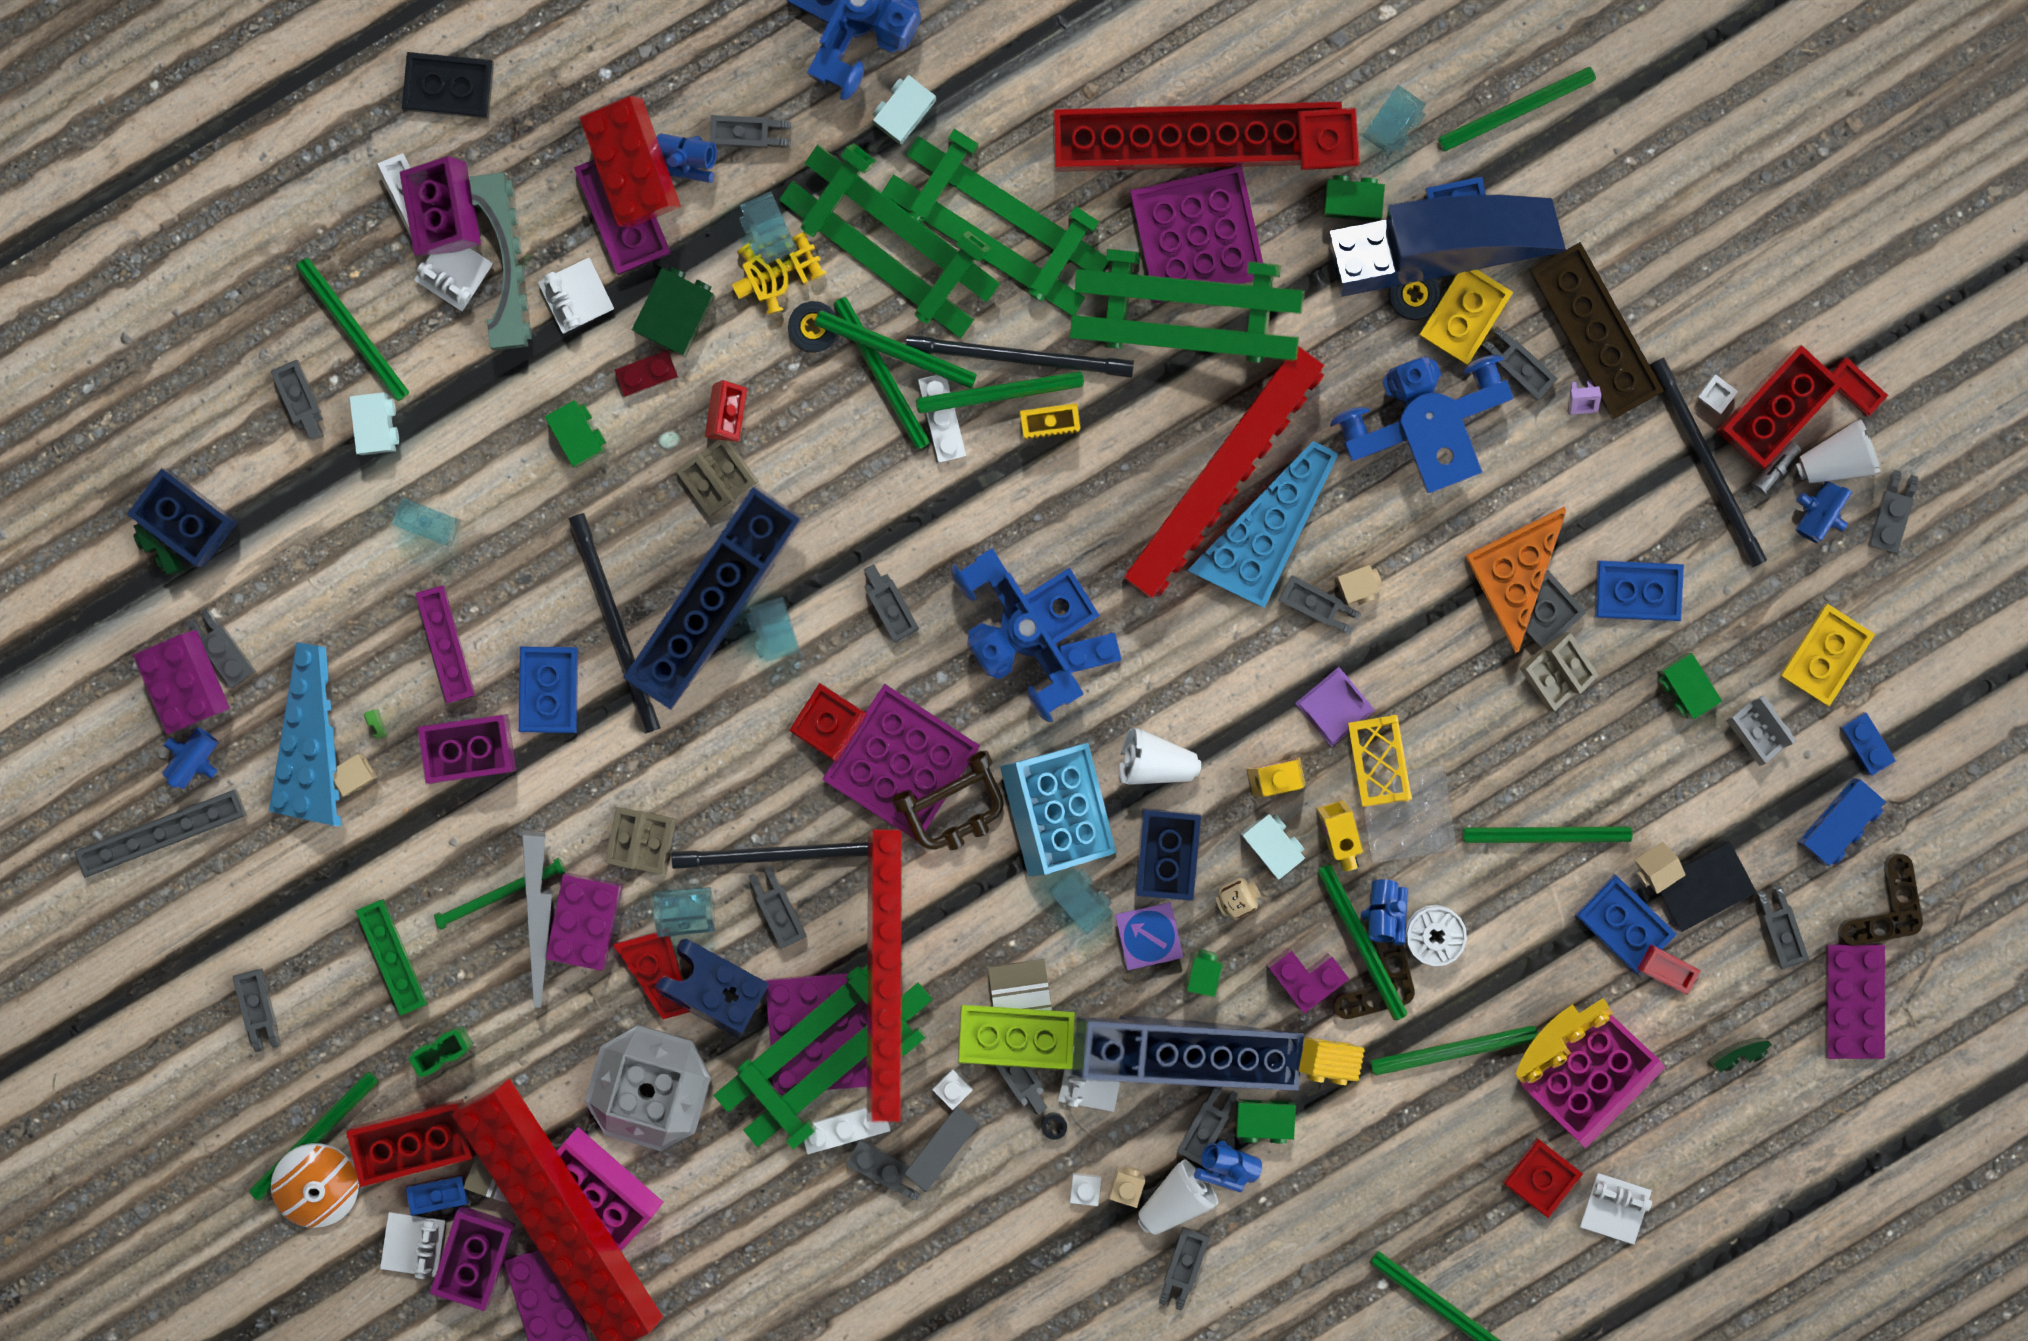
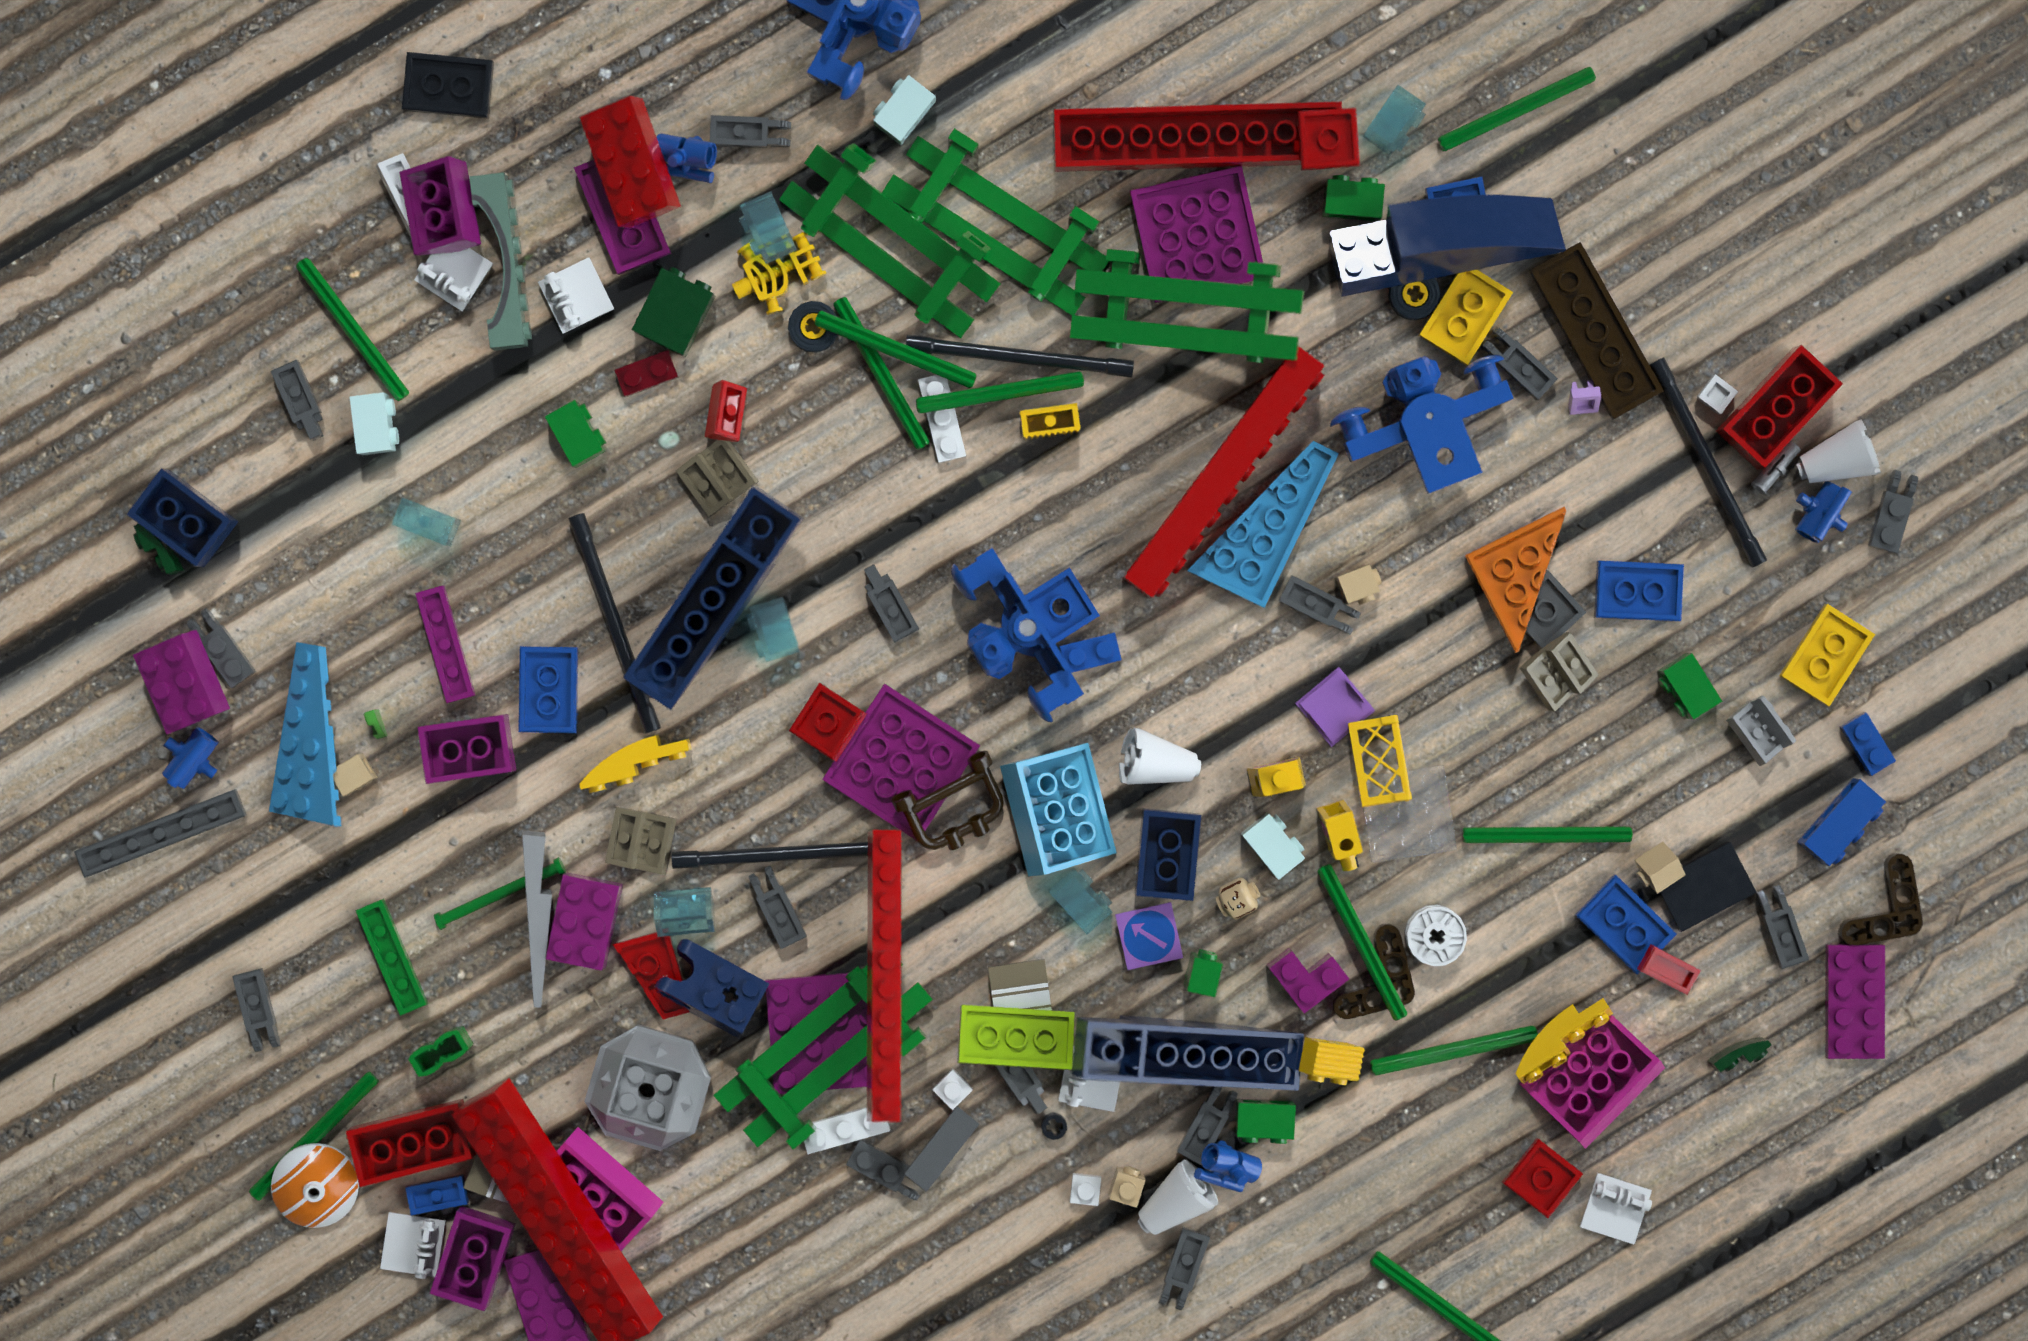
(623, 764): none -> yellow slope
(1387, 912): blue pin -> none
(1859, 387): red tile -> none

